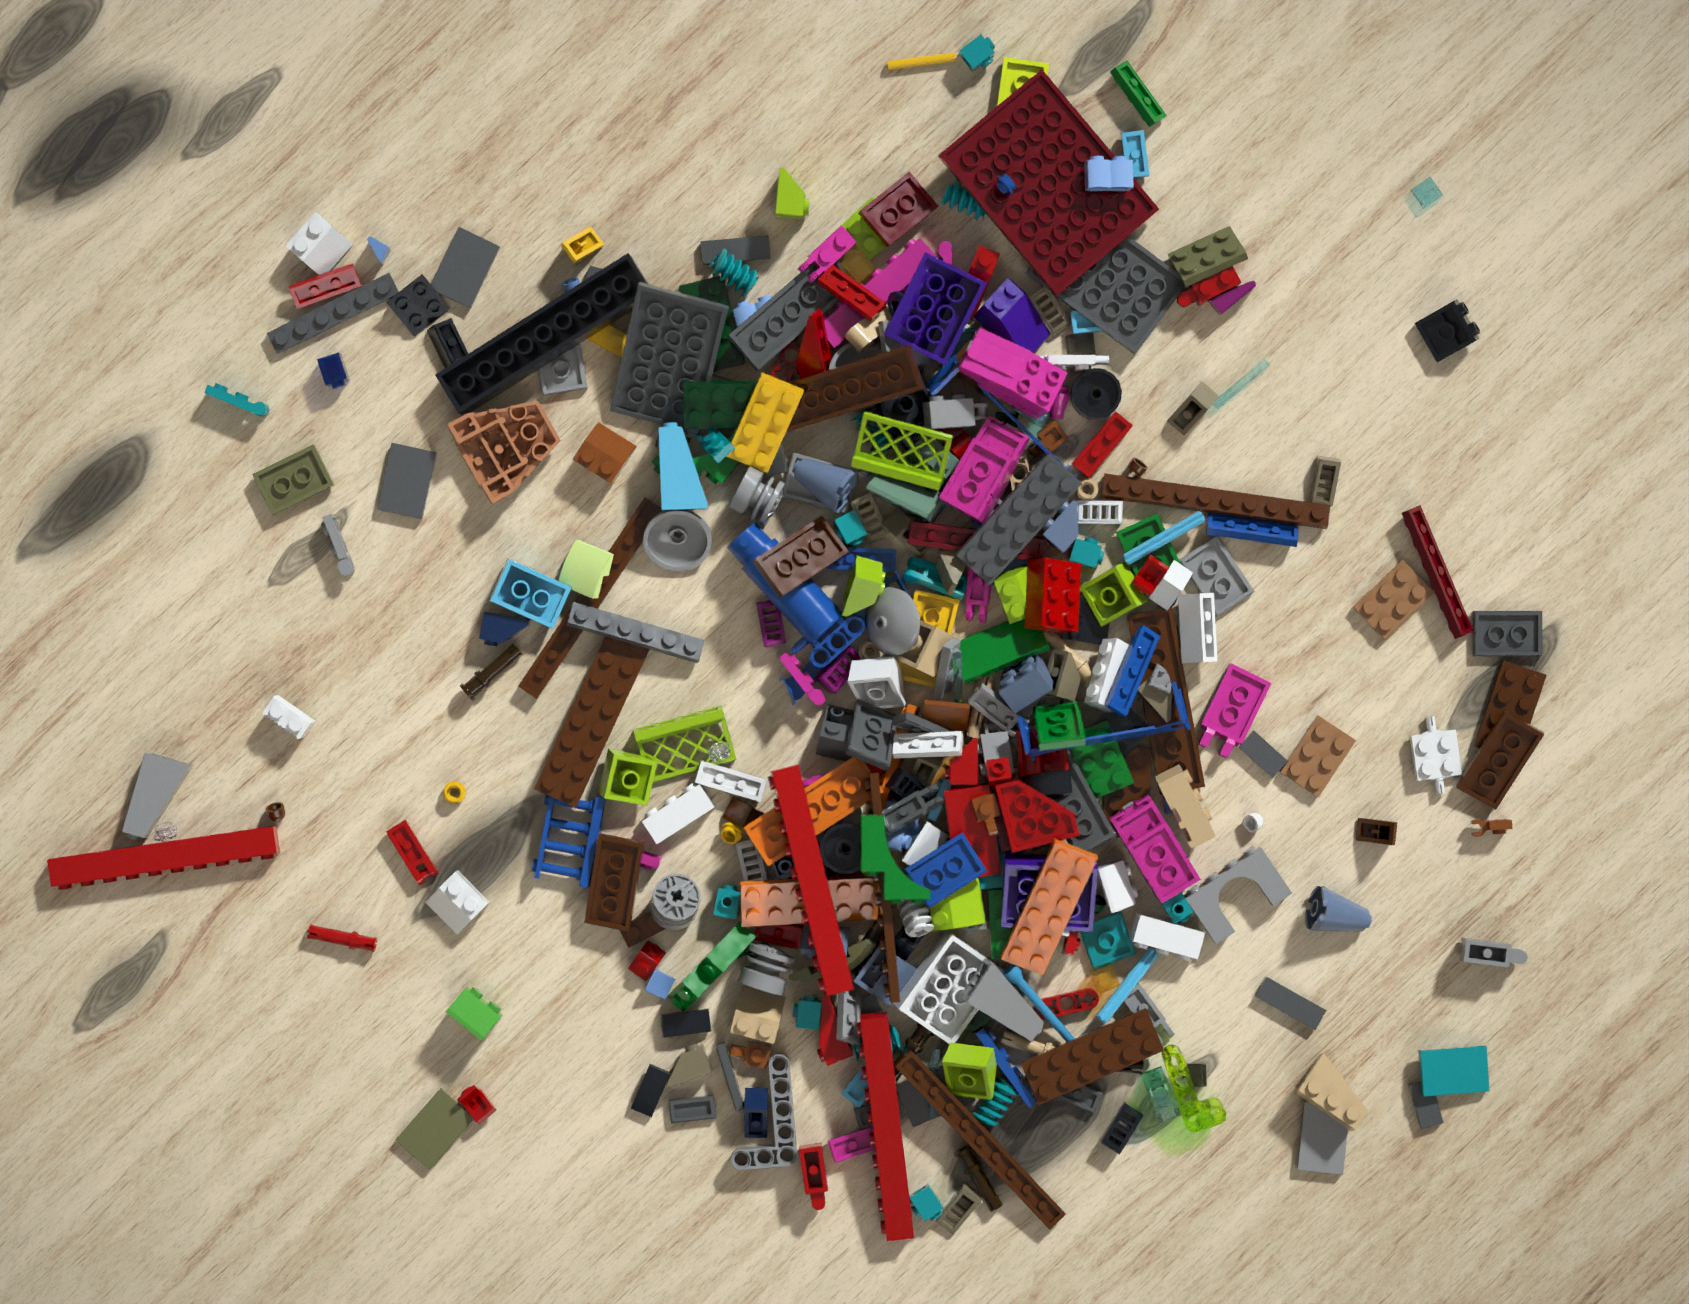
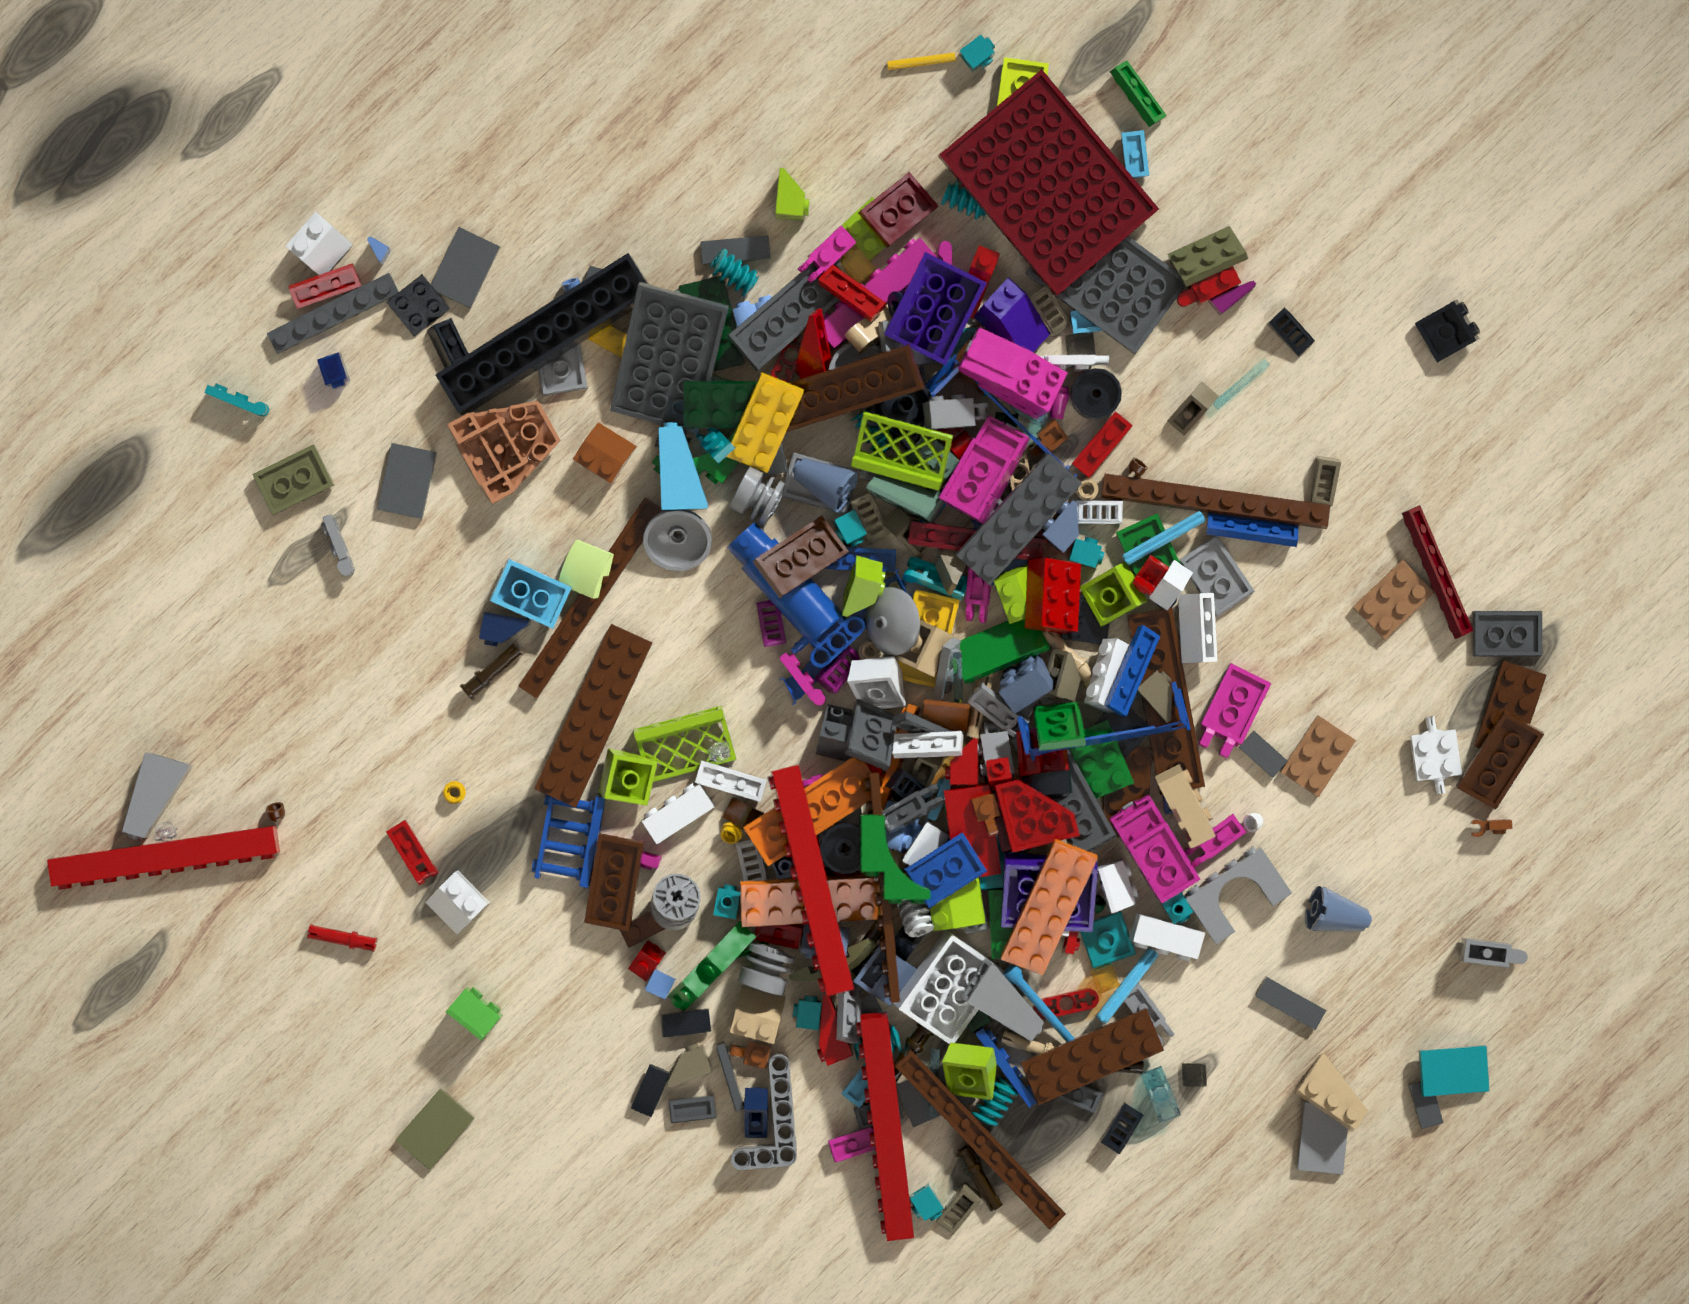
(288, 717): white brick -> none
(476, 1103): red bracket -> none
(582, 245): yellow slope -> none
(635, 632): plate -> none
(814, 1173): red brick -> none
(1005, 184): blue plate -> none
(1108, 174): light blue brick -> none
(1160, 679): light grey tile -> none
(1186, 1088): clear neon green beam -> none
(1225, 832): none -> dark pink hinge
(1285, 337): none -> black slope
(1376, 831): reddish brown slope -> none
(1426, 192): clear light blue tile -> none

